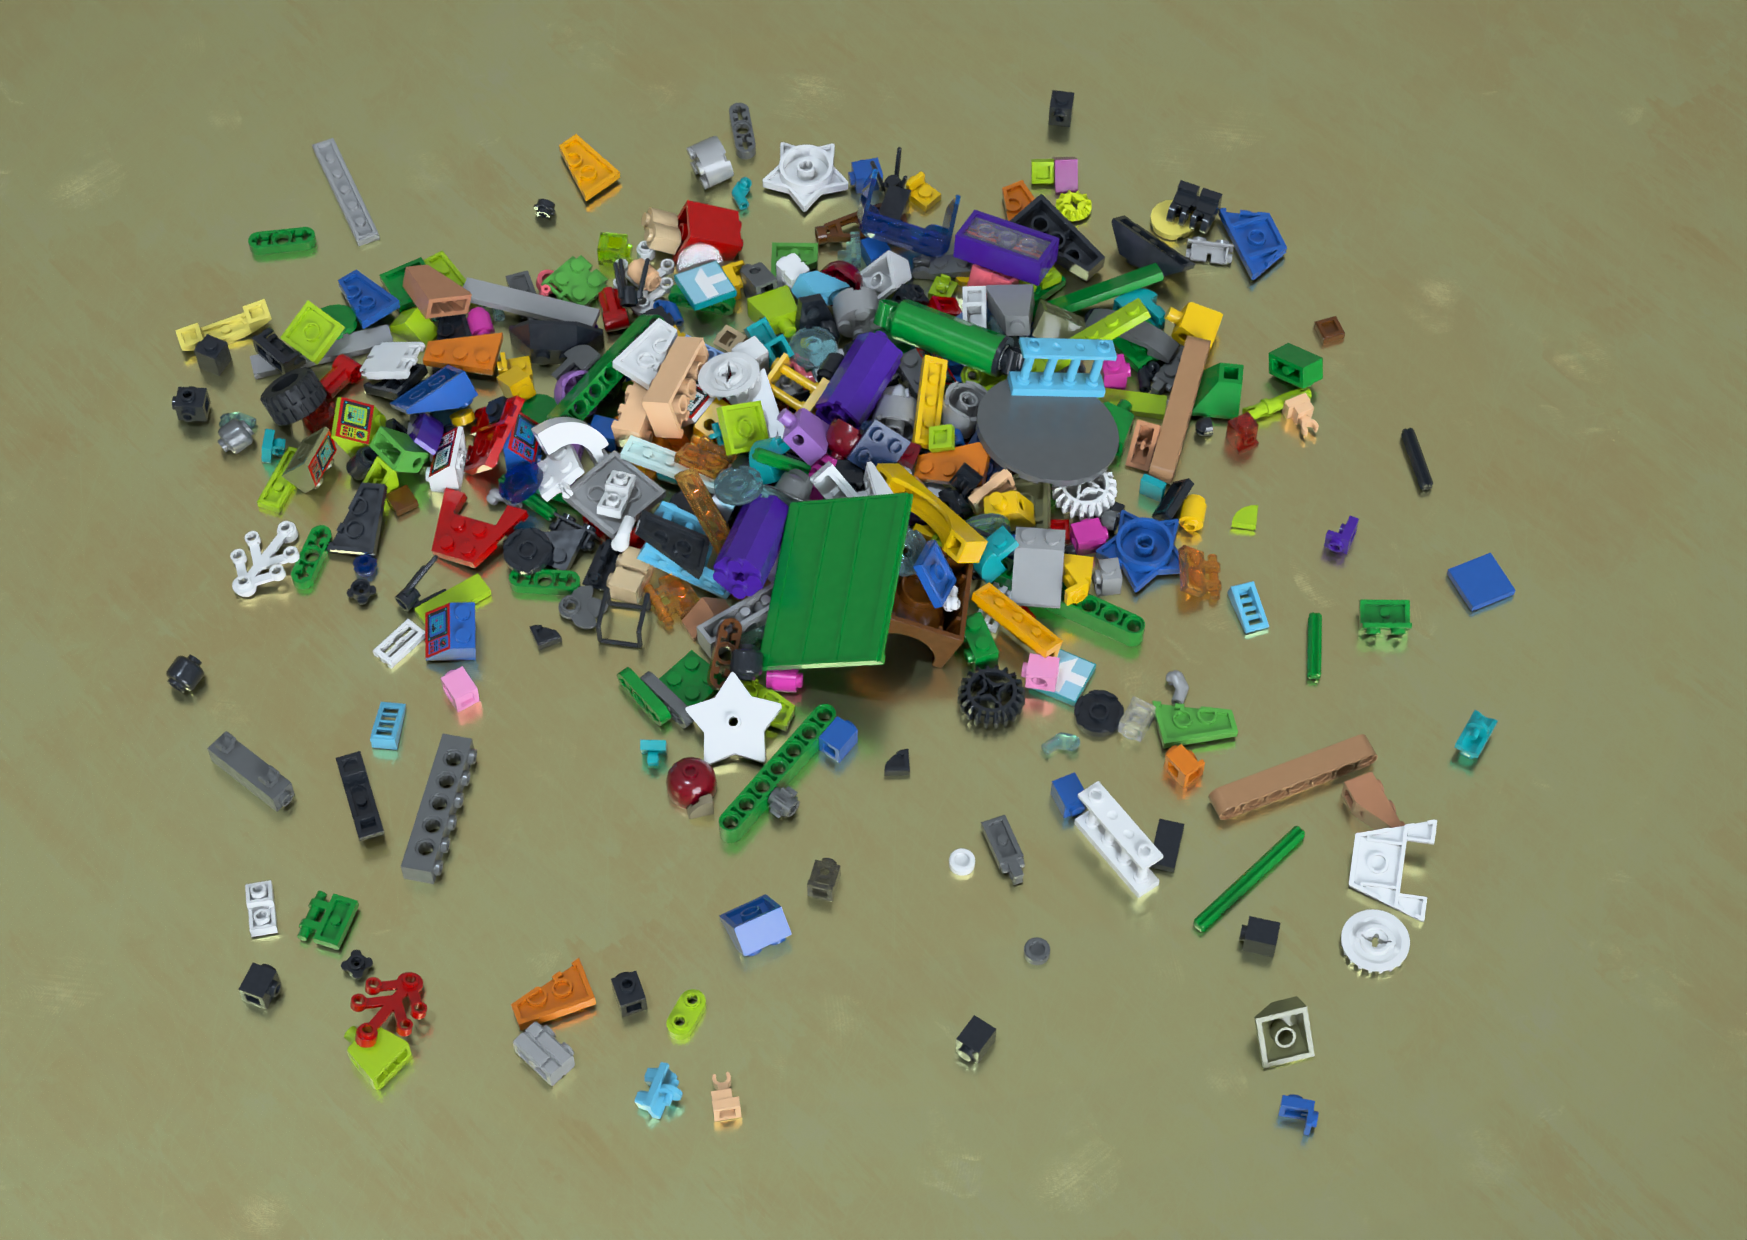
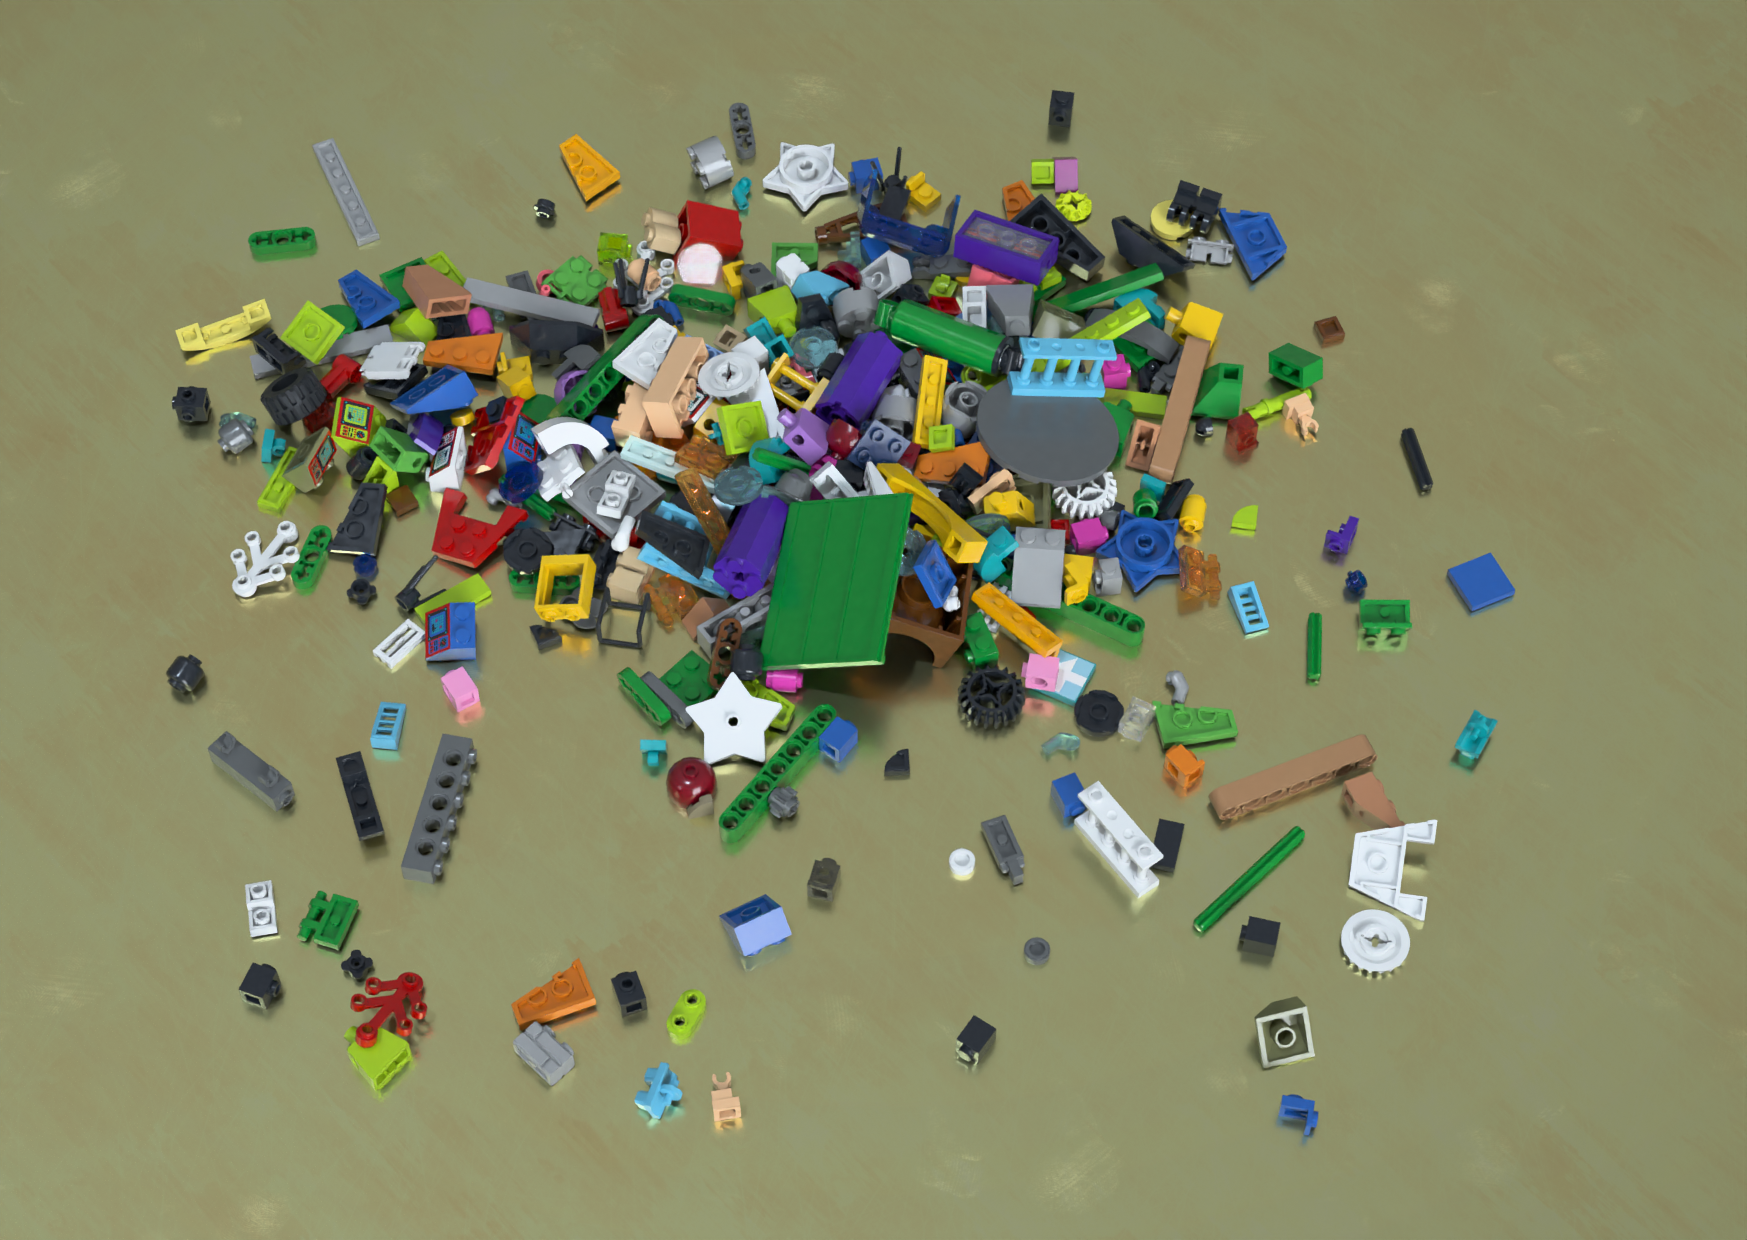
(213, 354): black brick -> none
(563, 566): none -> yellow window
(705, 285): tile -> none
(1145, 503): none -> green brick
(1356, 581): none -> clear blue plate

